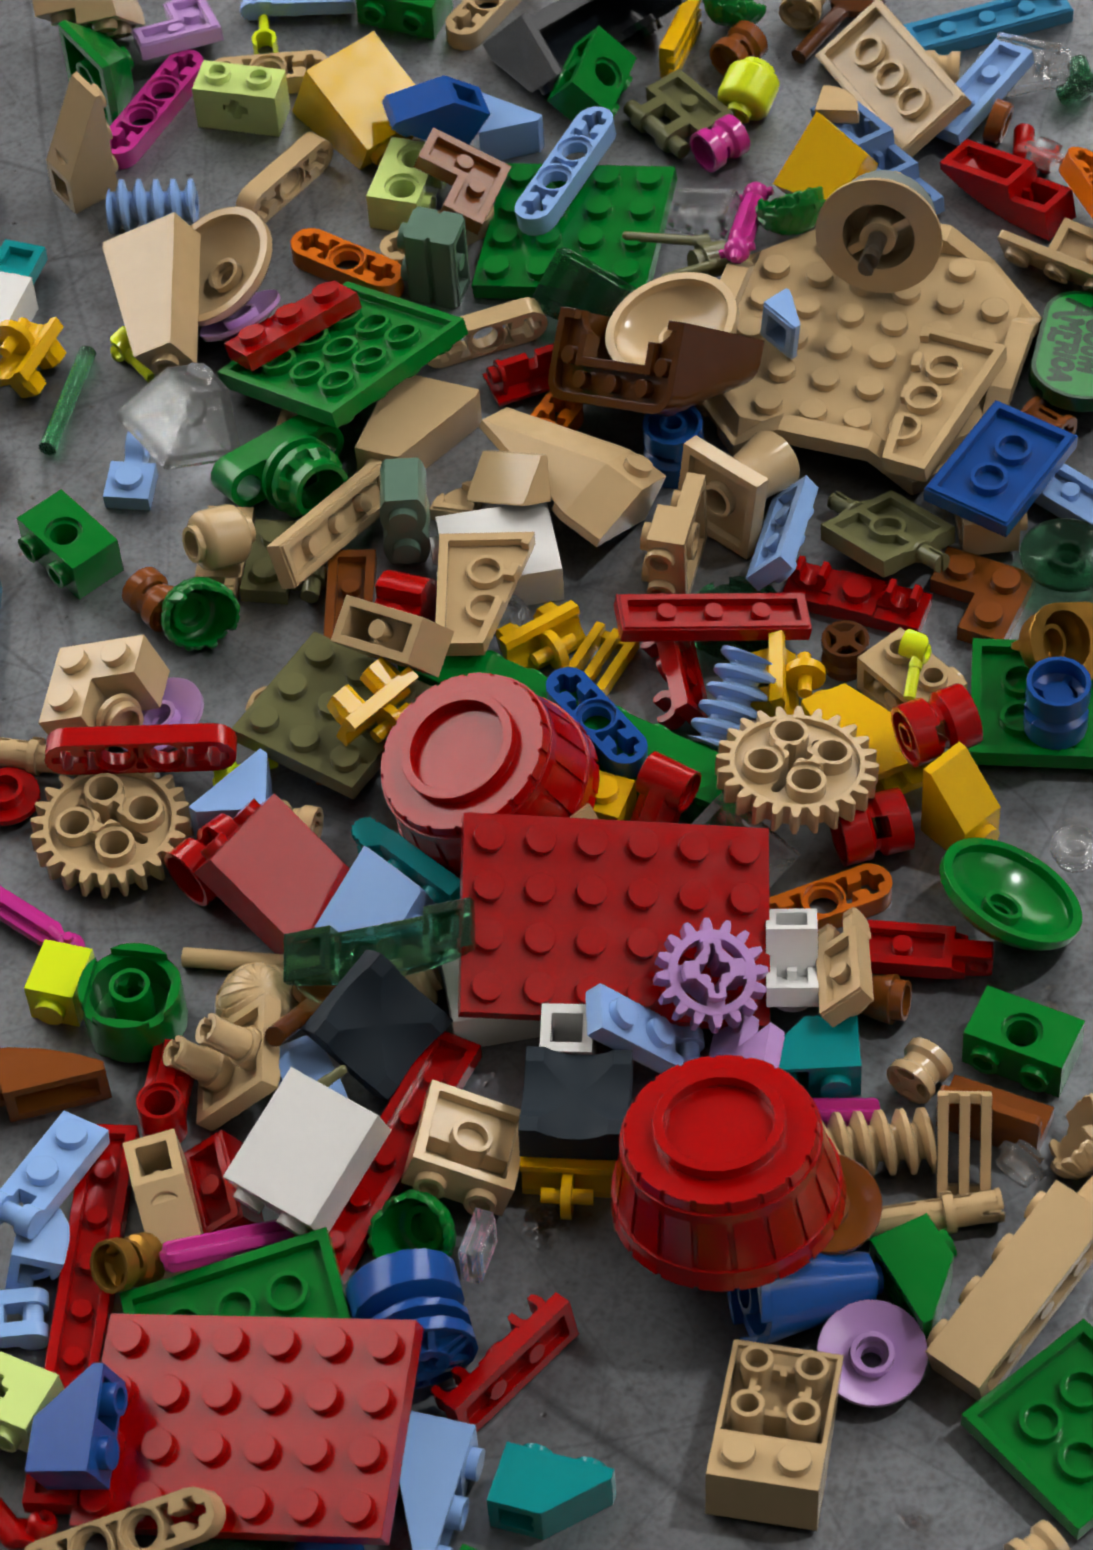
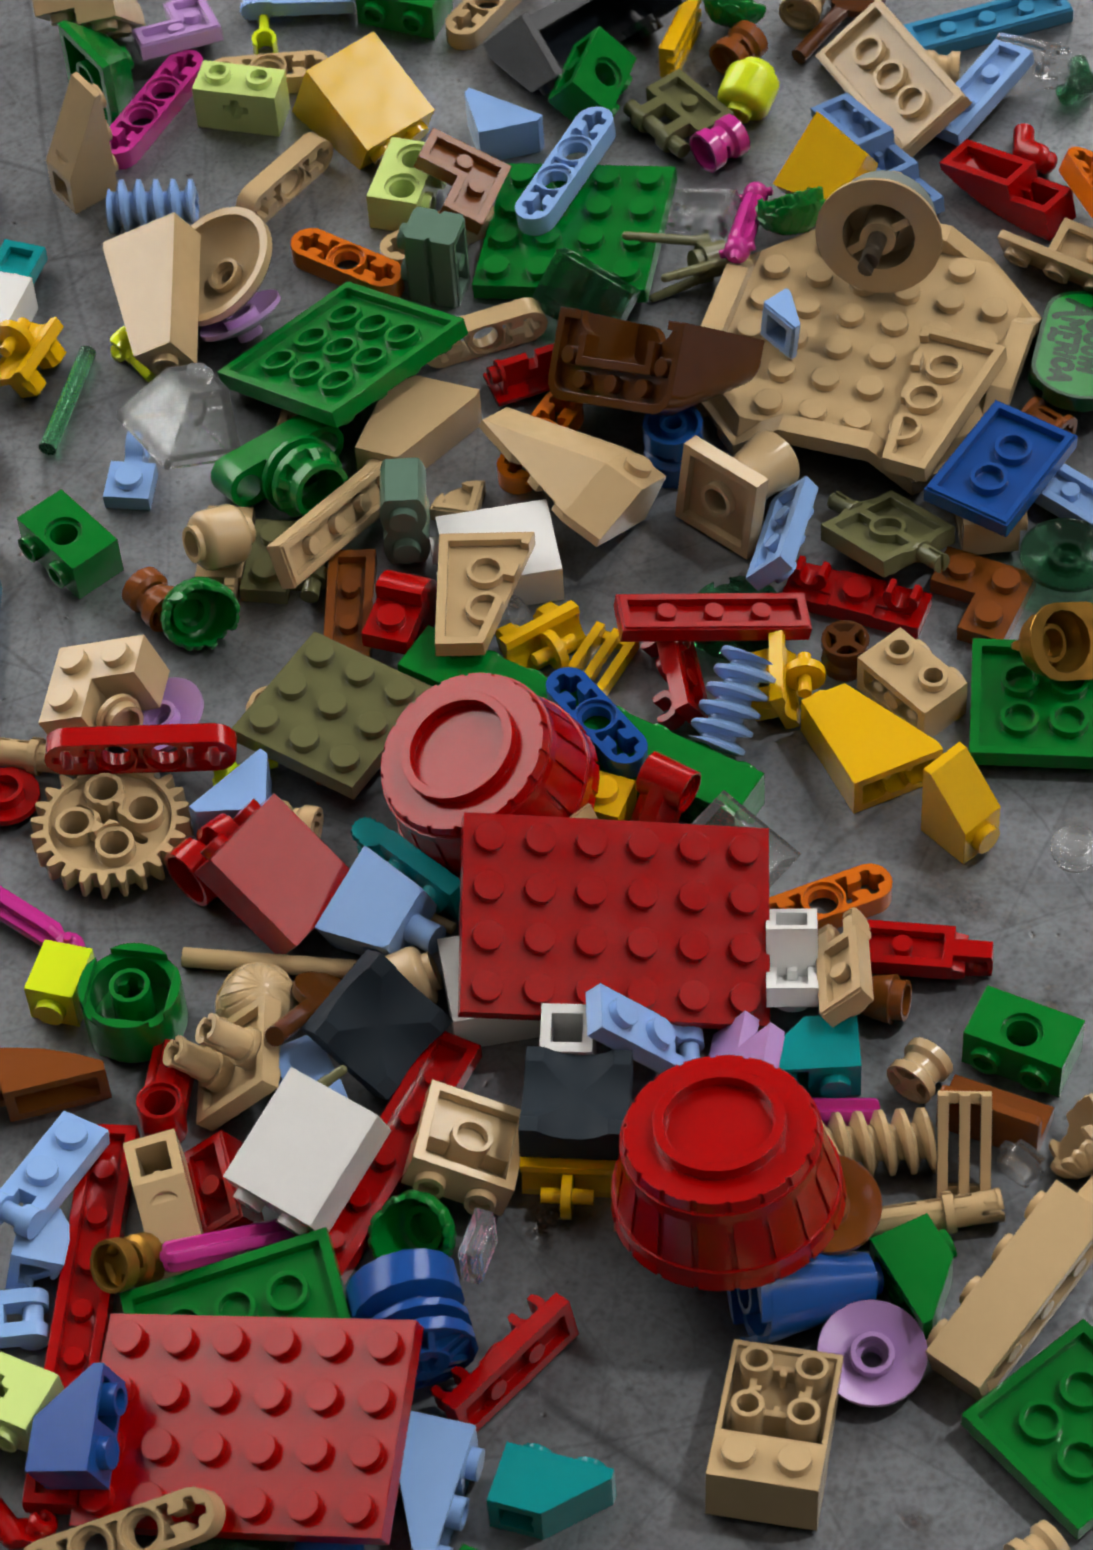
(292, 325): red plate -> none
(357, 715): yellow hips -> none
(392, 634): tan brick -> none
(412, 944): clear green slope -> none
(437, 103): blue slope -> none
(510, 479): tan slope -> none
(674, 297): tan dish -> none
(676, 539): tan plate -> none
(732, 973): lavender gear -> none
(796, 769): tan gear -> none
(837, 105): tan tile -> none
(857, 839): red wheel -> none
(917, 648): neon yellow hand -> none
(932, 726): red wheel -> none
(998, 121): dark orange tile -> none
(1010, 895): green dish -> none
(1045, 153): clear plate -> none
(1057, 703): blue wheel -> none

